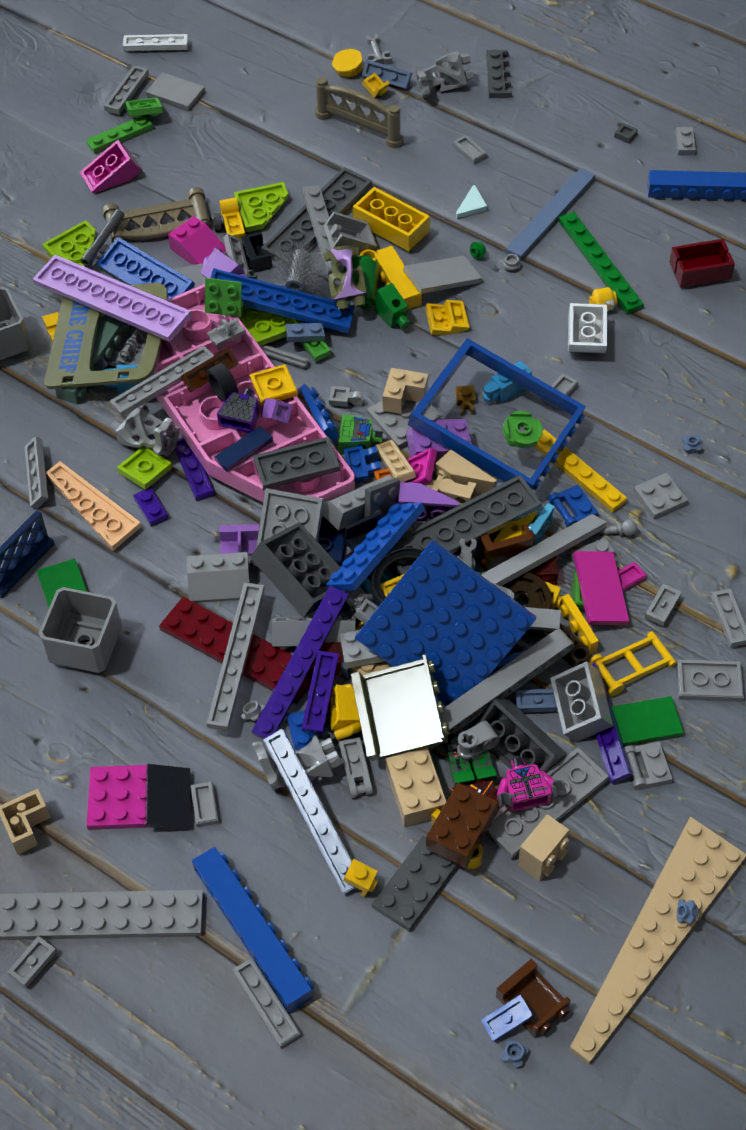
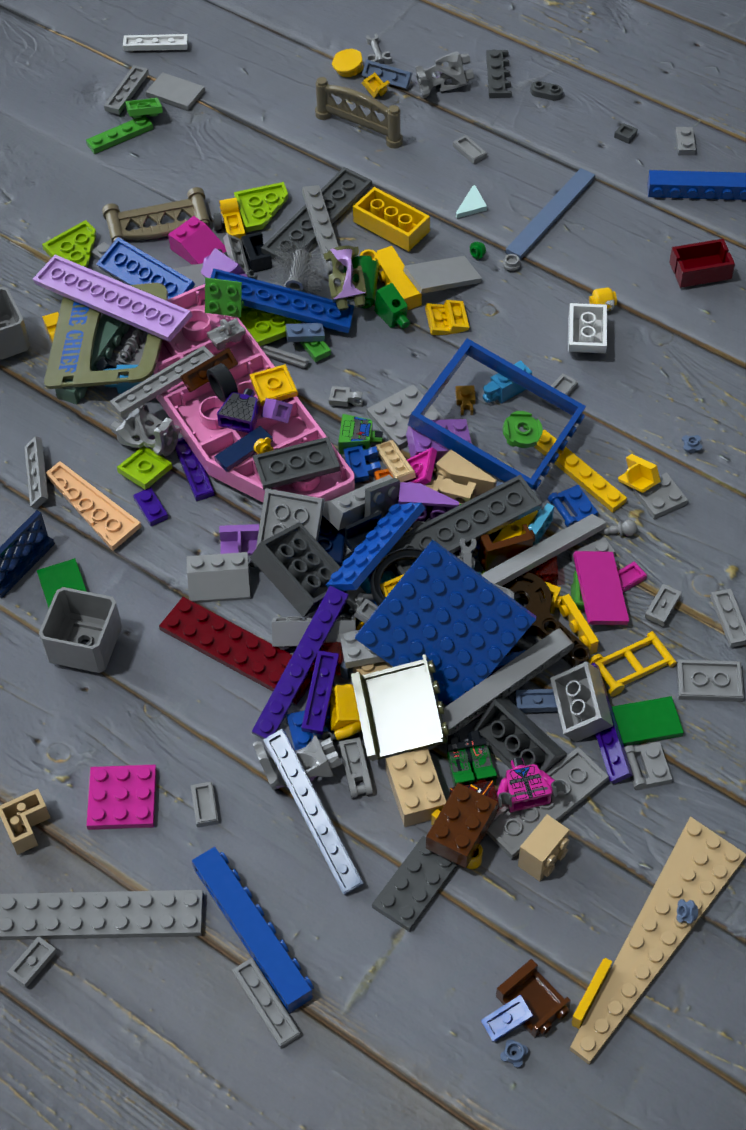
(110, 168): dark pink slope -> none
(112, 223): dark grey piece -> none
(167, 797): black tile -> none
(235, 657): light grey plate -> none
(252, 710): light grey plate -> none
(263, 445): none -> yellow plate
(320, 413): blue plate -> none
(346, 224): light grey window -> none
(361, 877): yellow bracket -> none
(403, 386): tan brick -> none
(478, 739): light grey piece -> none
(545, 619): light grey tile -> none
(546, 90): none -> dark grey plate
(591, 993): none -> yellow tile
(601, 262): green plate -> none
(640, 474): none -> yellow panel

